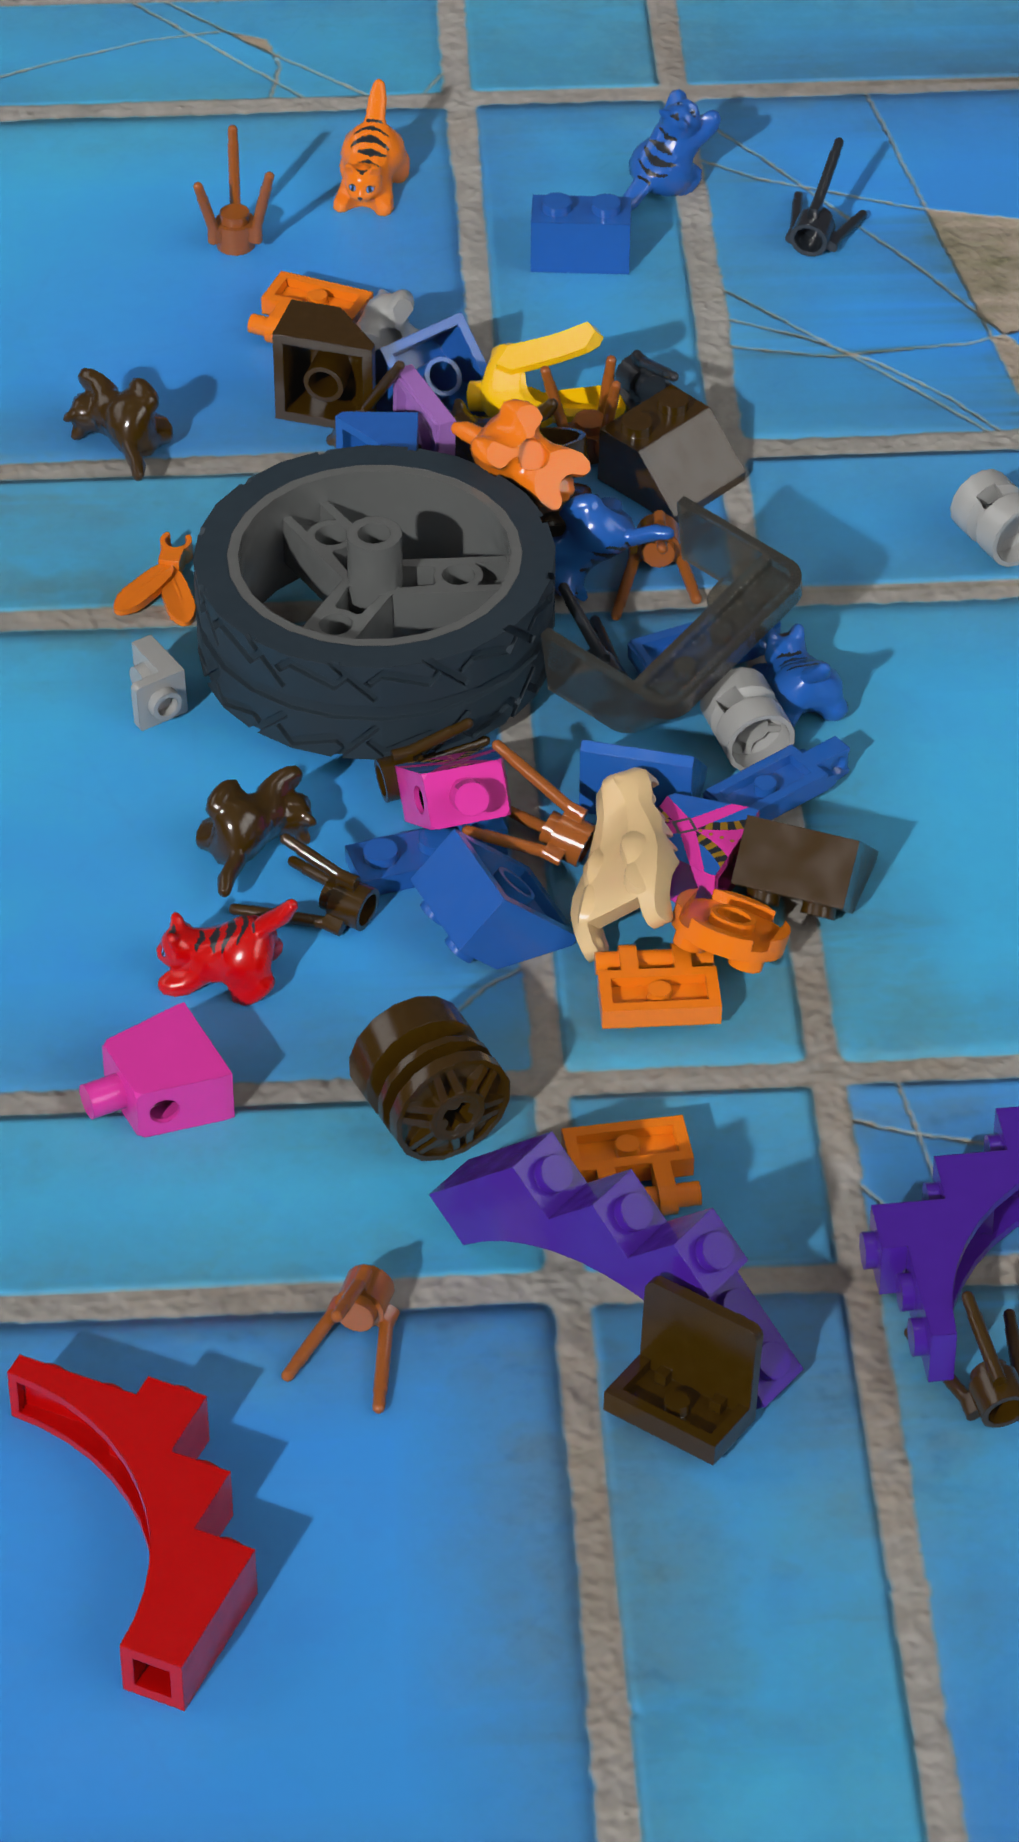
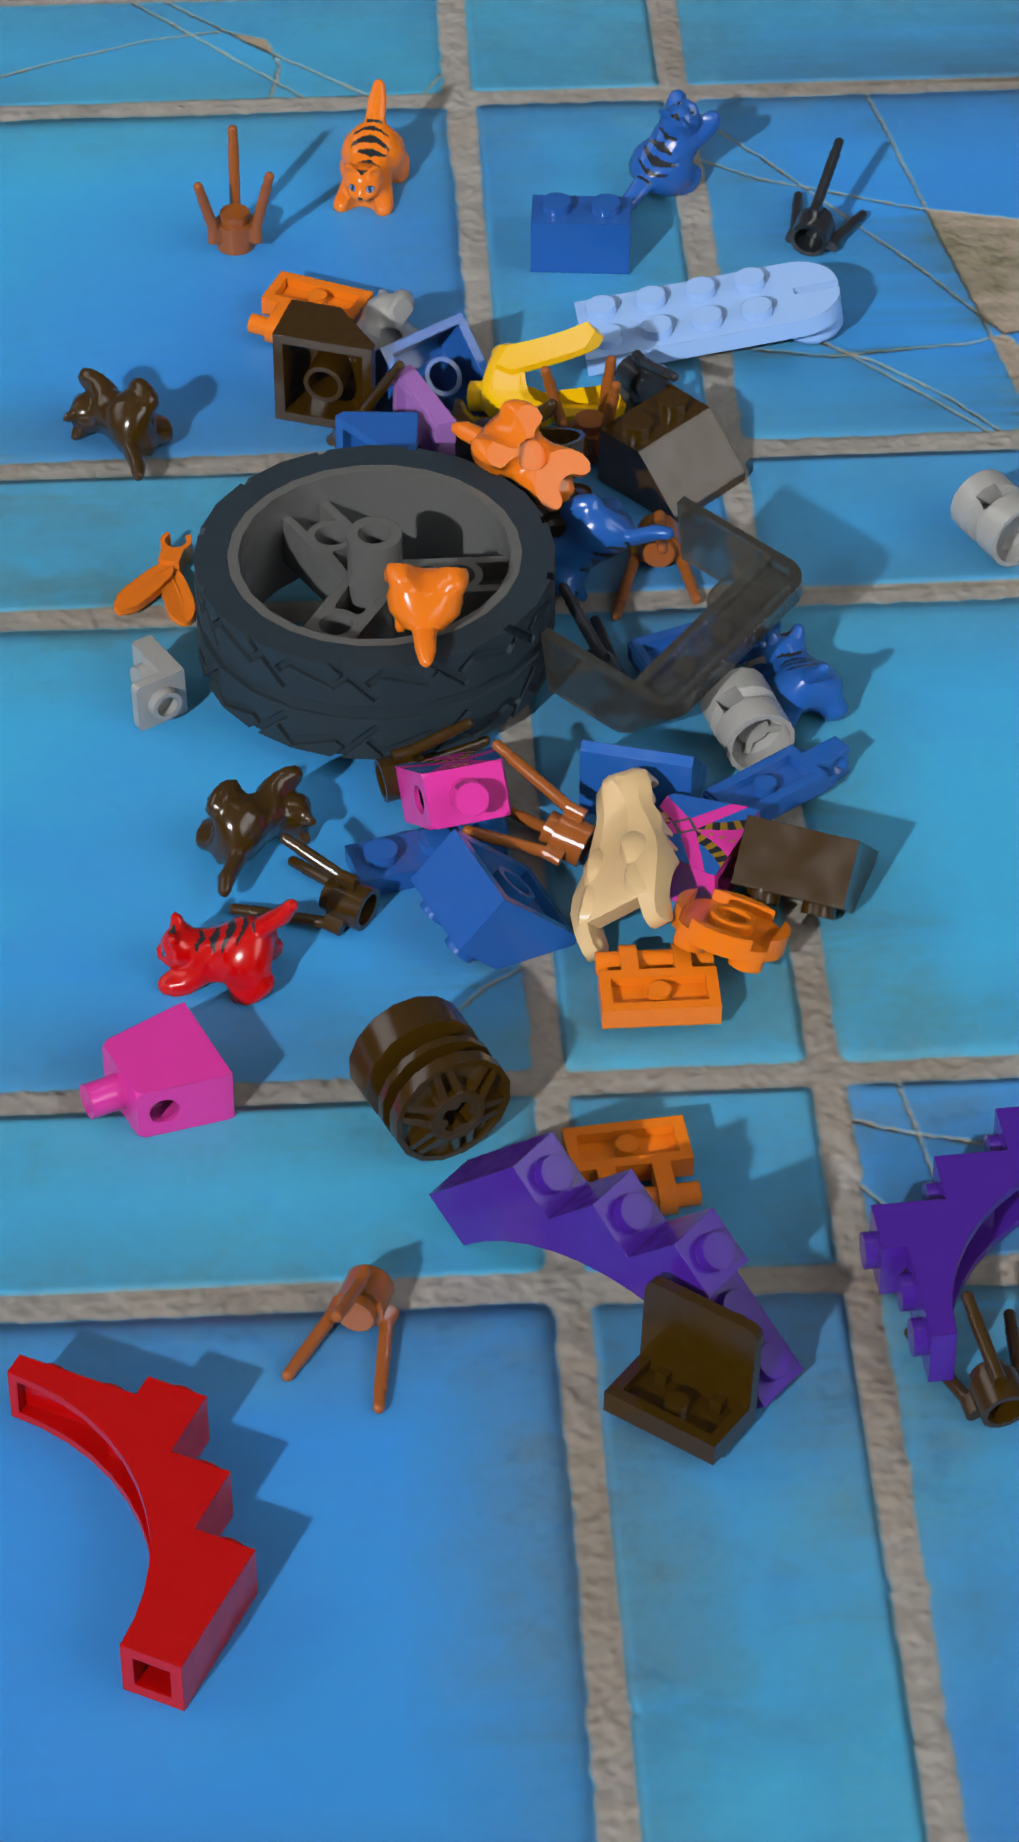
(424, 602): none -> orange animal
(715, 314): none -> light blue plate

